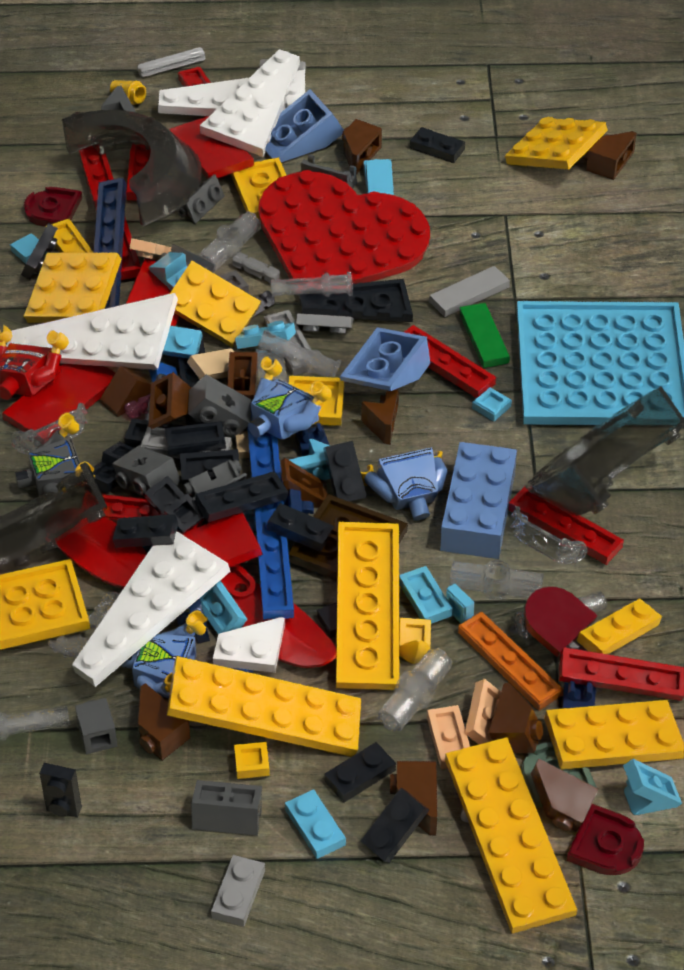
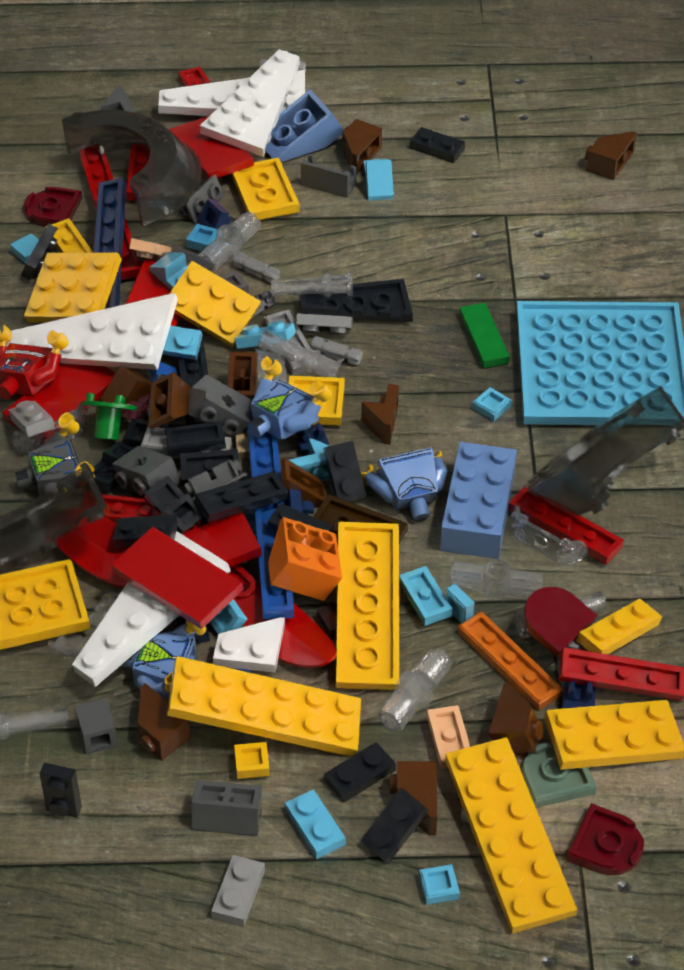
(31, 418): none -> light grey plate
(107, 416): none -> green piece
(134, 90): yellow cone -> none
(171, 62): light grey axle -> none
(177, 577): none -> red tile
(201, 237): none -> dark azure plate
(211, 363): tan tile -> none
(214, 215): none -> dark blue tile
(304, 560): none -> orange slope
(327, 228): red plate -> none
(337, 350): none -> light grey axle
(389, 360): medium blue slope -> none
(414, 638): yellow plate -> none
(439, 884): none -> medium azure tile
(455, 366): red plate -> none
(469, 291): light grey tile -> none
(482, 711): light nougat plate -> none
(556, 143): yellow plate -> none
(562, 795): reddish brown slope -> none
(649, 789): medium azure slope -> none

